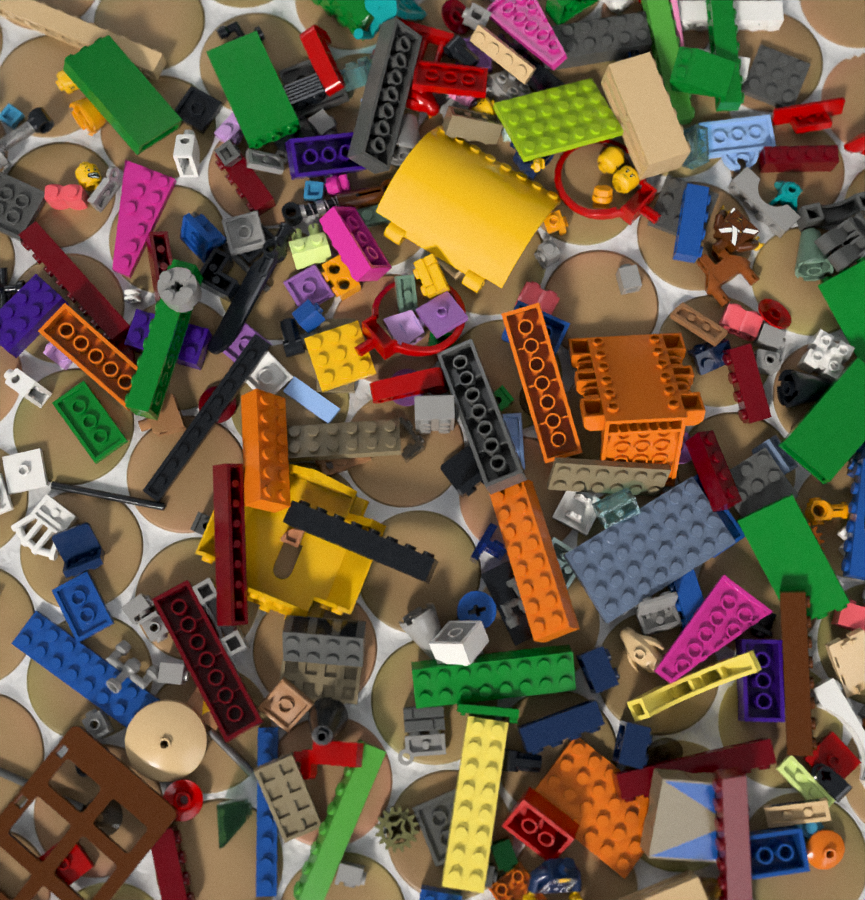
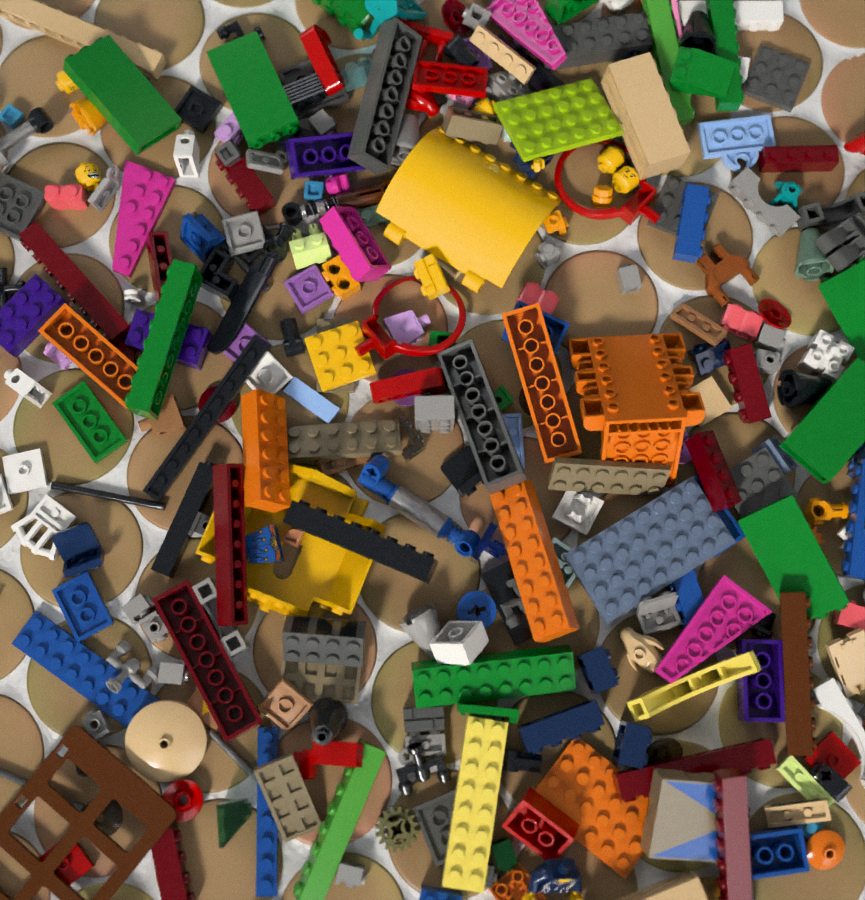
(175, 279): light grey brick -> none
(179, 531): none -> black brick
(264, 546): none -> torso
(309, 316): blue brick -> none
(406, 293): sand green plate -> none
(414, 507): none -> piece
(421, 769): none -> black piece
(442, 314): medium lavender plate -> none
(616, 508): clear light blue brick -> none
(698, 33): none -> black cone
(698, 140): clear light blue brick -> none
(713, 400): none -> tan tile
(734, 232): reddish brown torso -> none
(809, 116): red bracket -> none

